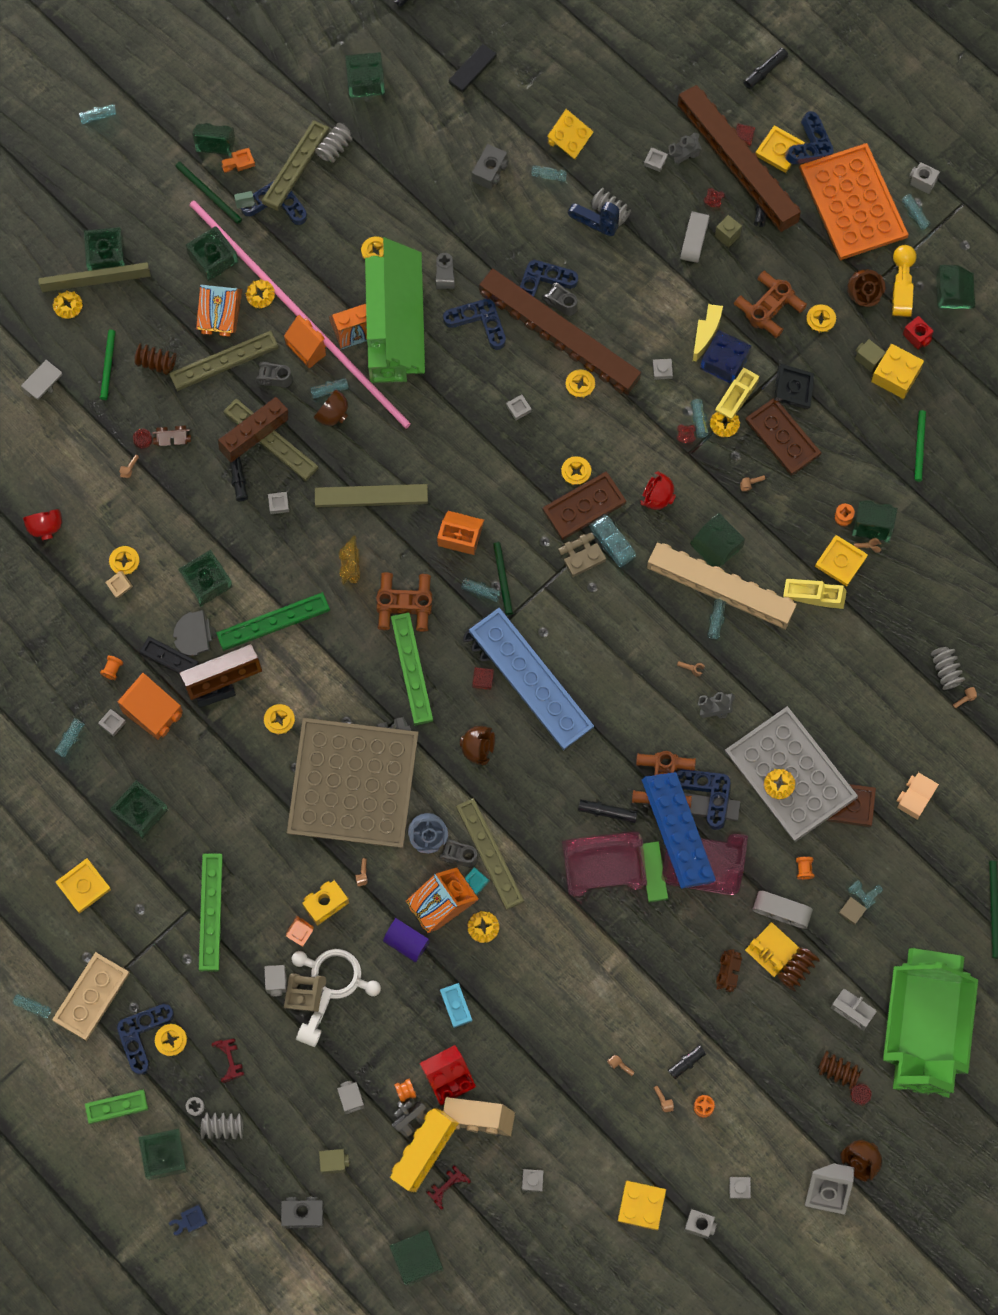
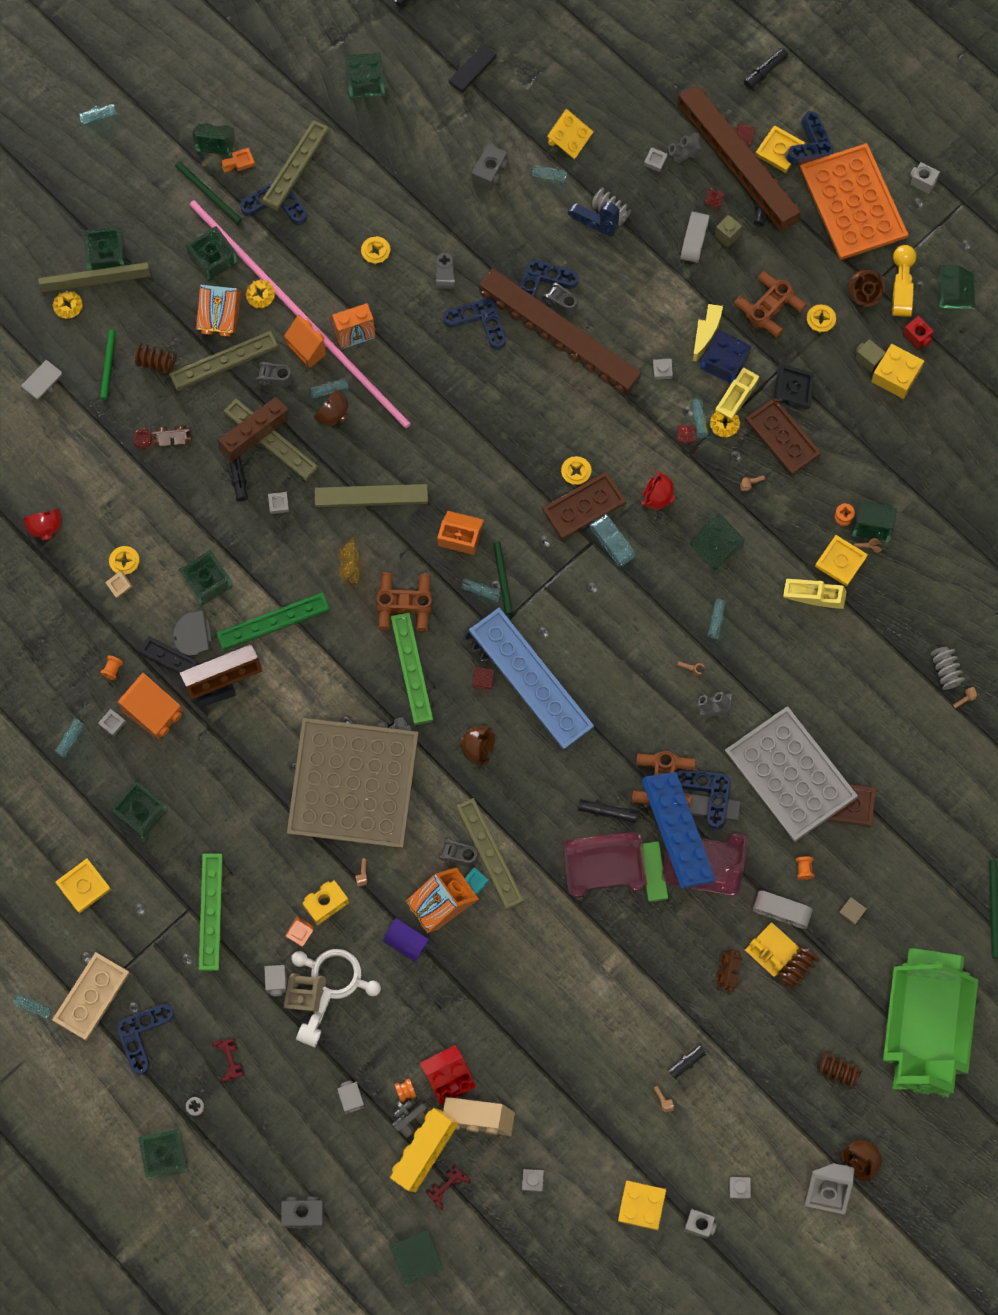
(116, 1106): bright green tile -> none
(126, 472): medium nougat hand -> none
(162, 1036): yellow gear -> none
(192, 1220): dark blue plate -> none
(221, 1126): light grey piece -> none
(244, 199): sand green tile -> none
(282, 711): yellow gear -> none
(333, 1161): olive brick -> none
(334, 143): light grey piece -> none
(395, 313): bright green panel -> none
(427, 833): sand blue cylinder -> none
(456, 1005): medium azure plate -> none
(491, 931): yellow gear -> none
(518, 407): light grey plate -> none
(575, 377): yellow gear -> none
(585, 559): dark tan plate -> none
(615, 1060): medium nougat hand -> none
(707, 1105): orange wheel -> none
(721, 585): tan brick -> none
(785, 790): yellow gear -> none
(853, 1009): light grey panel -> none
(861, 1094): clear red tile -> none
(868, 898): clear light blue piece -> none
(916, 212): clear light blue pin -> none
(917, 795): light nougat brick -> none
(920, 445): green bar -> none

